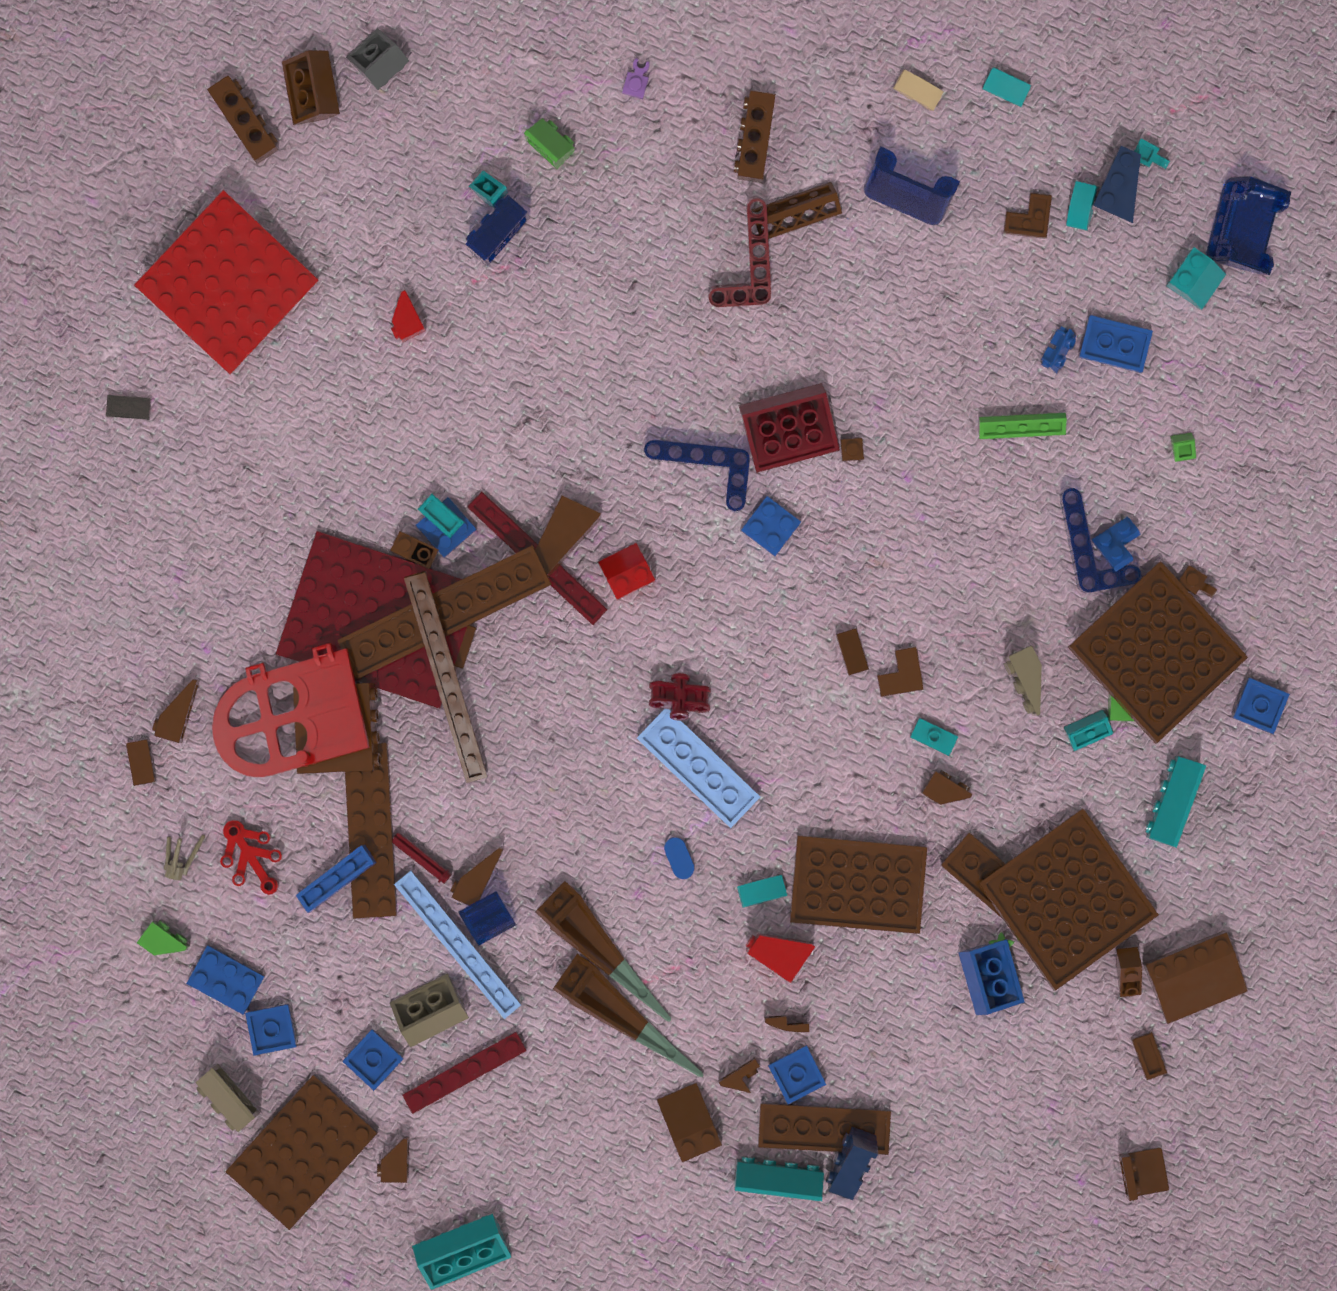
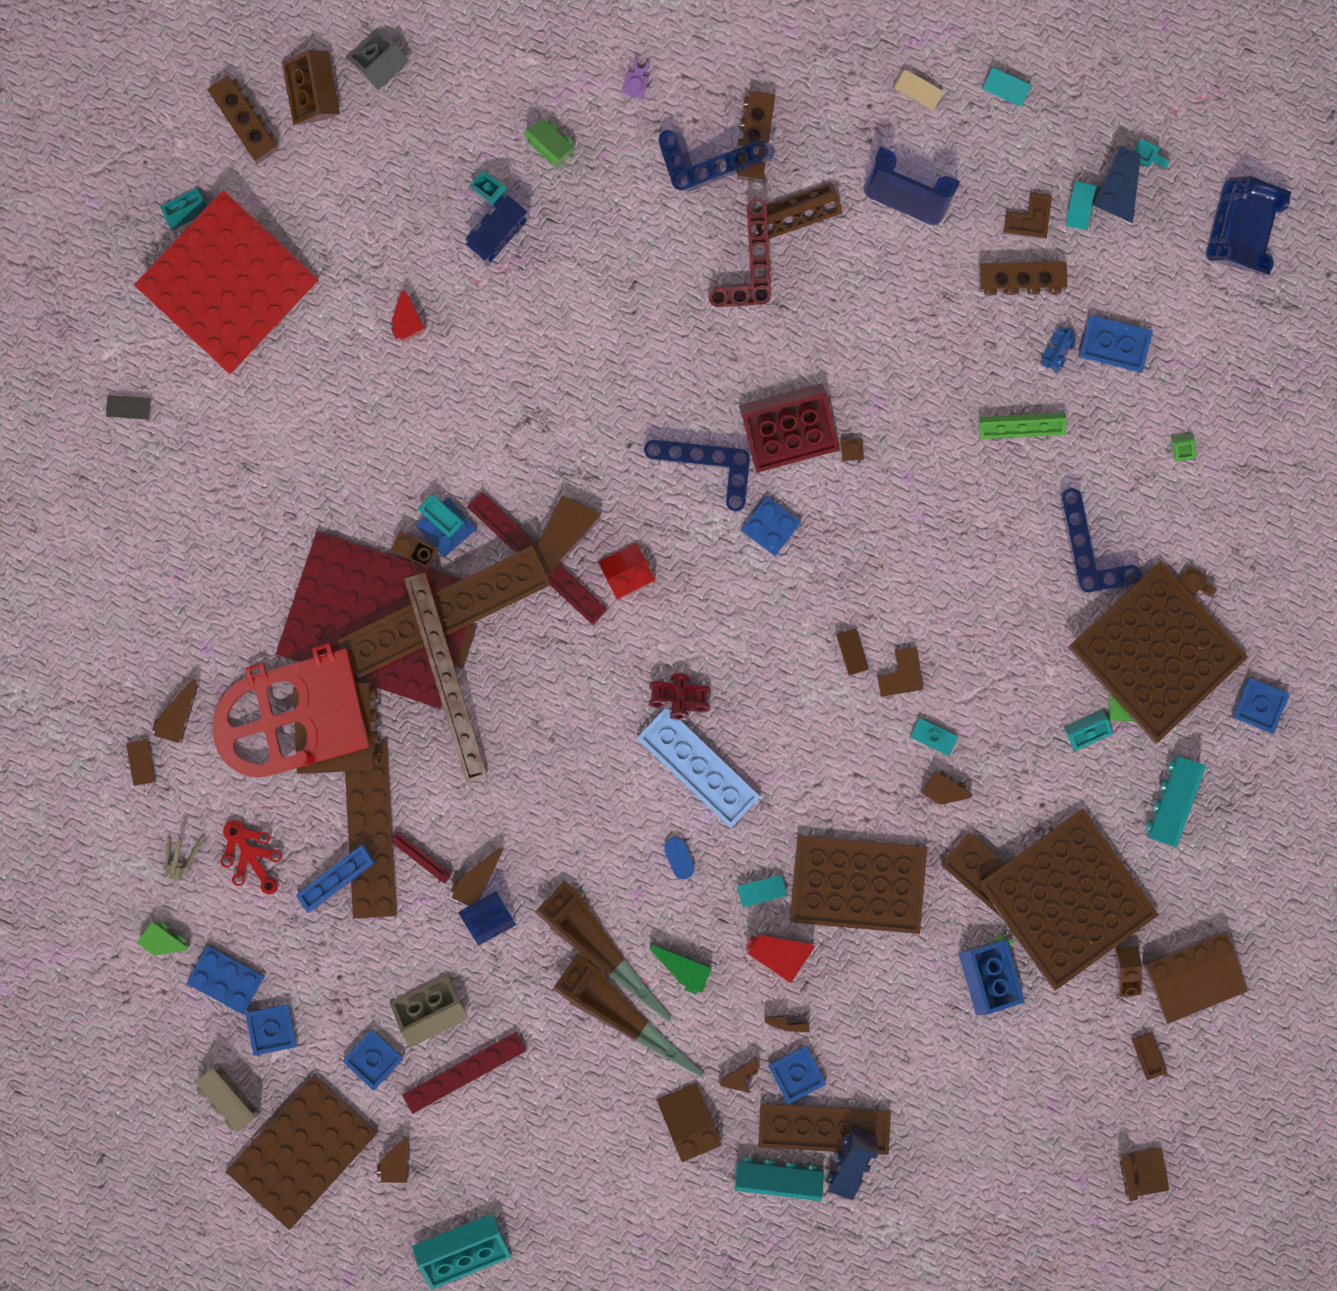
(184, 208): none -> teal slope
(457, 944): light blue plate -> none
(685, 970): none -> green slope
(712, 166): none -> clear blue beam
(1026, 671): dark tan slope -> none
(1055, 270): none -> reddish brown brick
(1112, 542): blue plate -> none
(1196, 278): teal slope -> none

